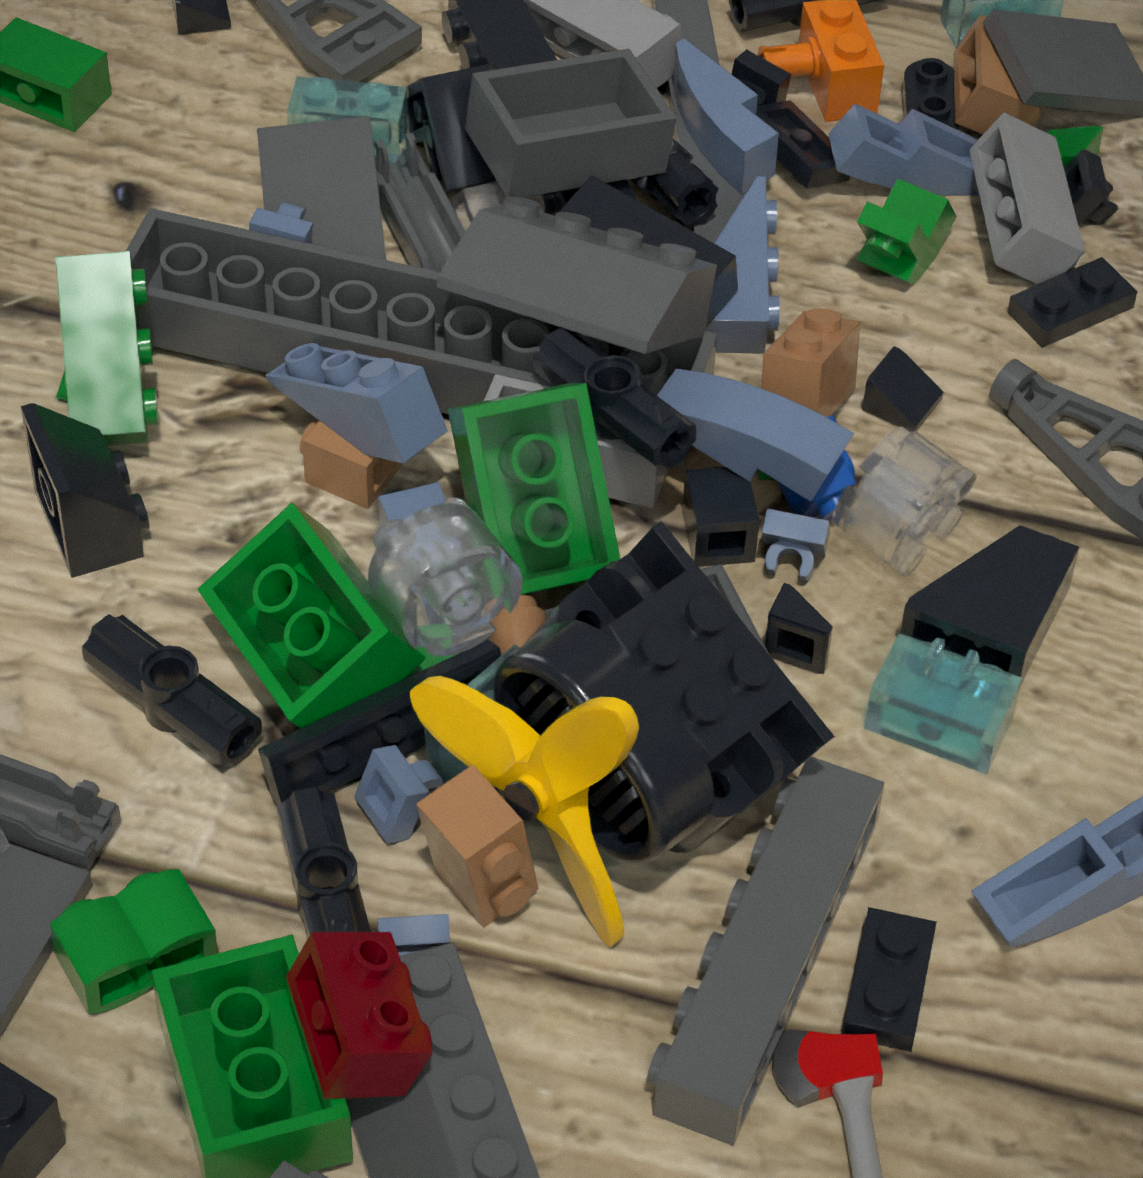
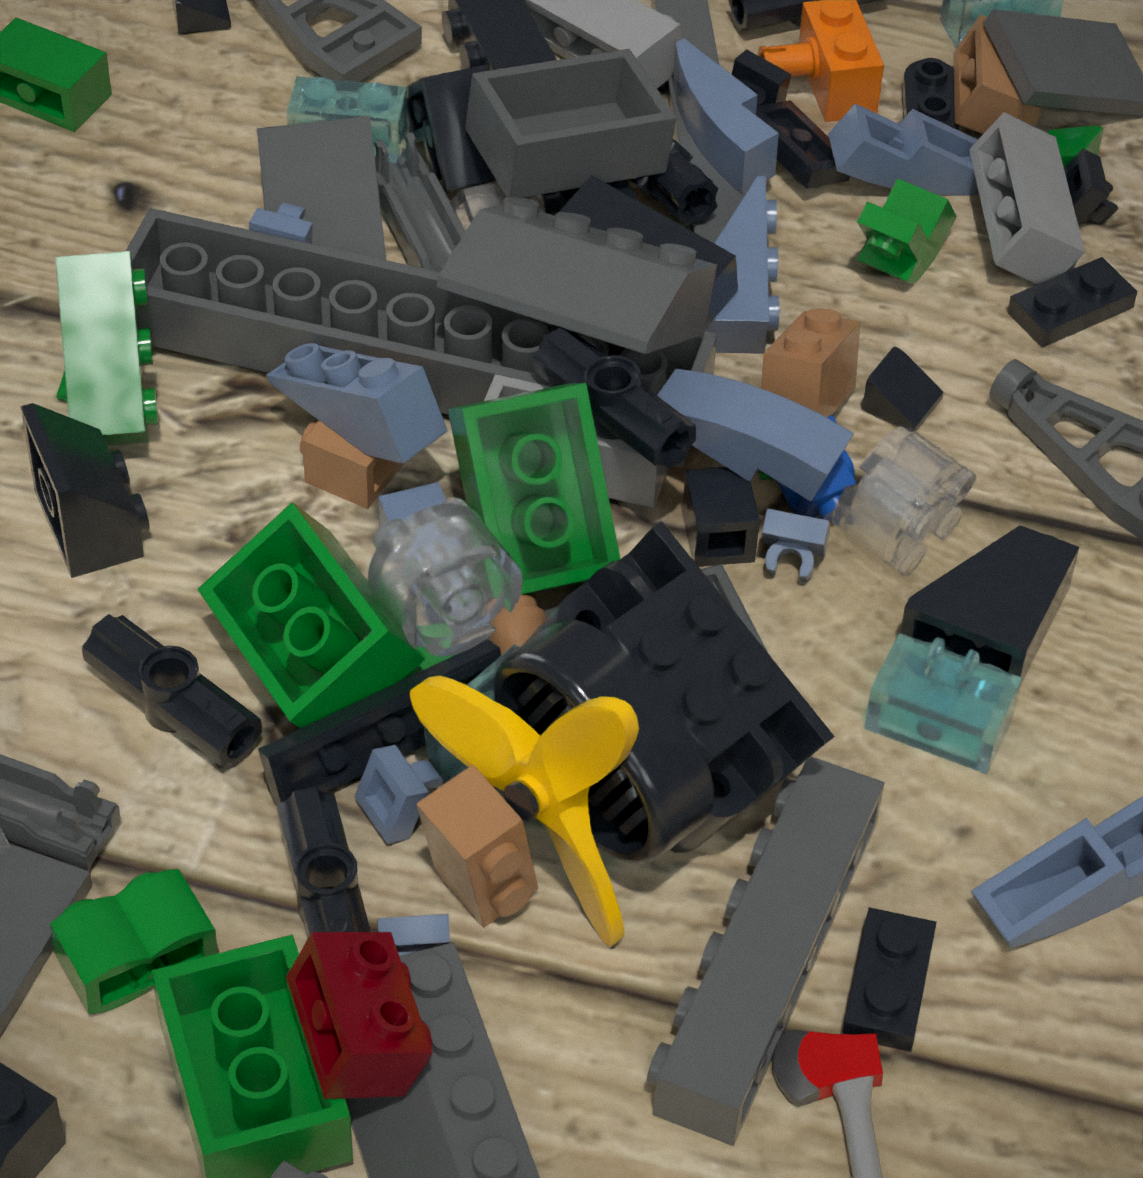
(798, 632): black slope -> none

